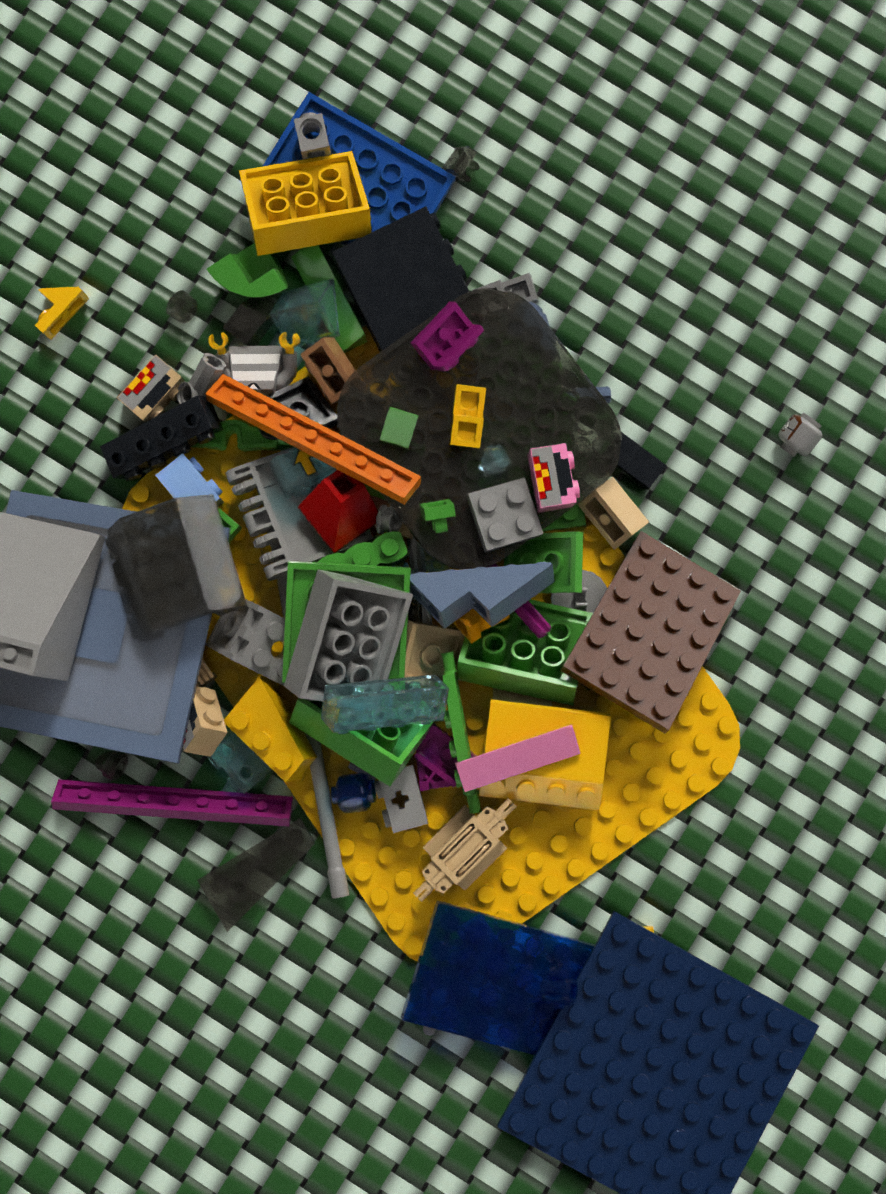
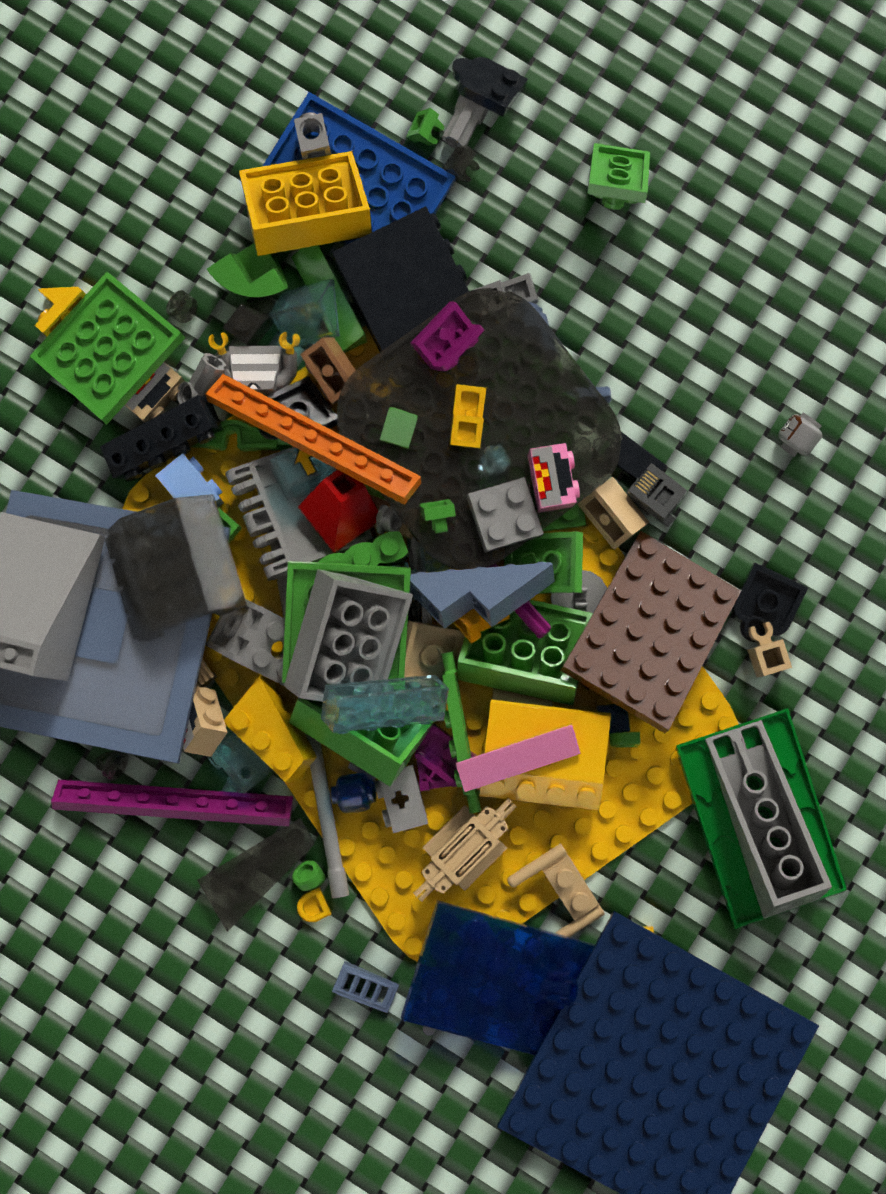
(107, 347): none -> bright green plate
(308, 876): none -> bright green tile
(313, 906): none -> yellow tile
(351, 994): none -> sand blue slope
(422, 126): none -> bright green tile
(464, 122): none -> light grey piece
(488, 83): none -> black plate
(567, 884): none -> tan plate
(618, 175): none -> bright green plate
(619, 718): none -> tile
(625, 739): none -> bright green tile
(657, 494): none -> dark grey piece
(760, 818): none -> piece
(765, 599): none -> black plate
(768, 656): none -> tan brick

